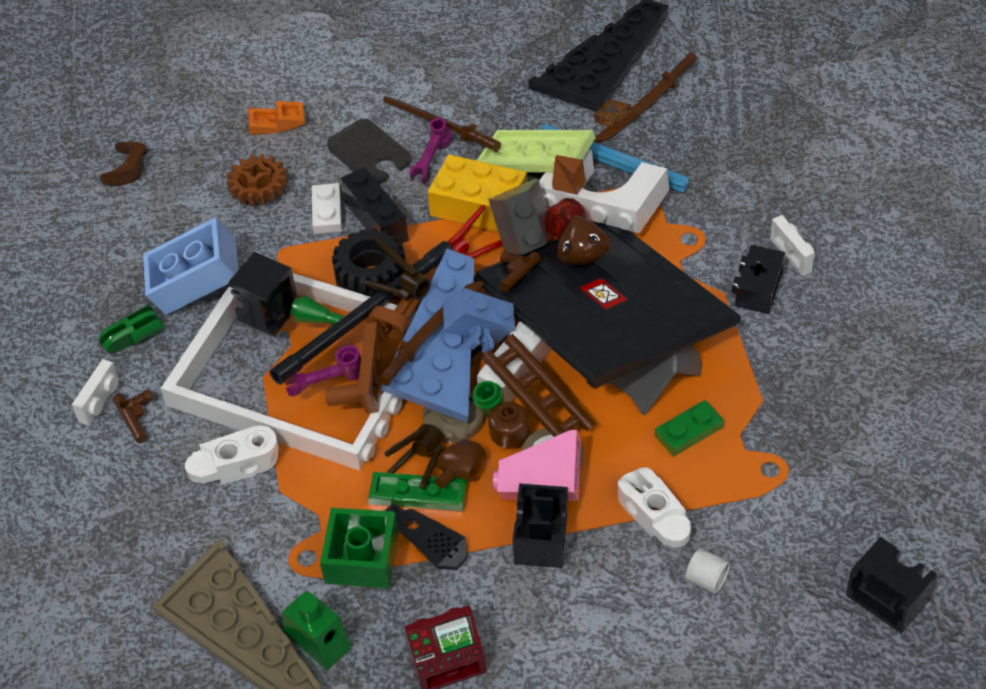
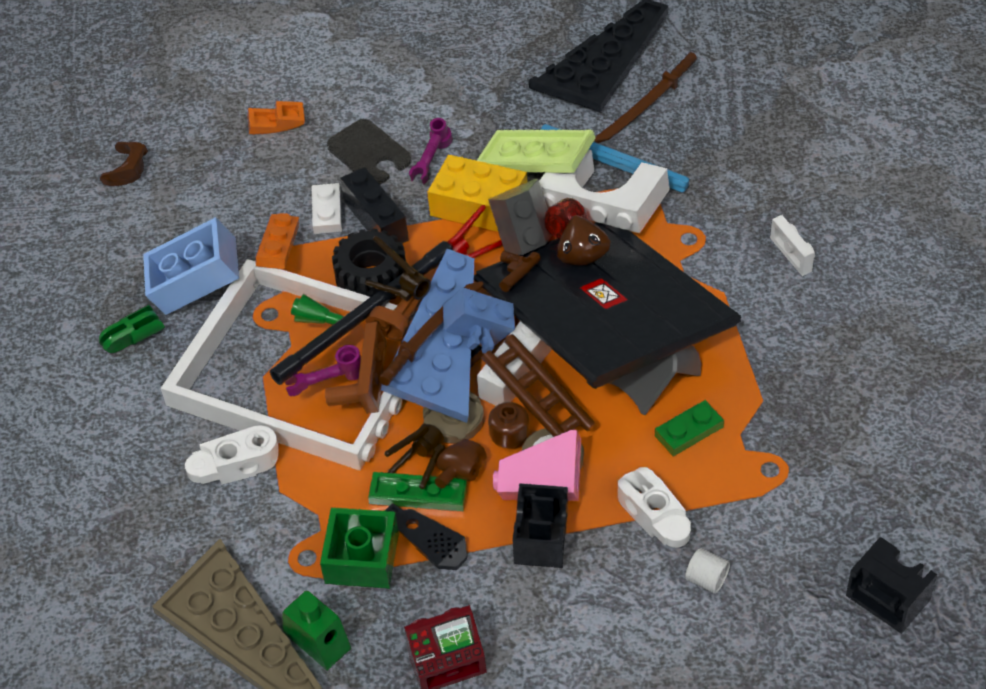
(95, 392): white plate -> none
(133, 411): reddish brown hose -> none
(257, 180): dark orange gear -> none
(265, 292): black piece -> none
(277, 241): none -> orange plate
(467, 132): reddish brown sword -> none
(487, 396): green cone -> none
(568, 174): dark orange slope -> none
(613, 113): clear orange tile -> none
(759, 279): black brick -> none

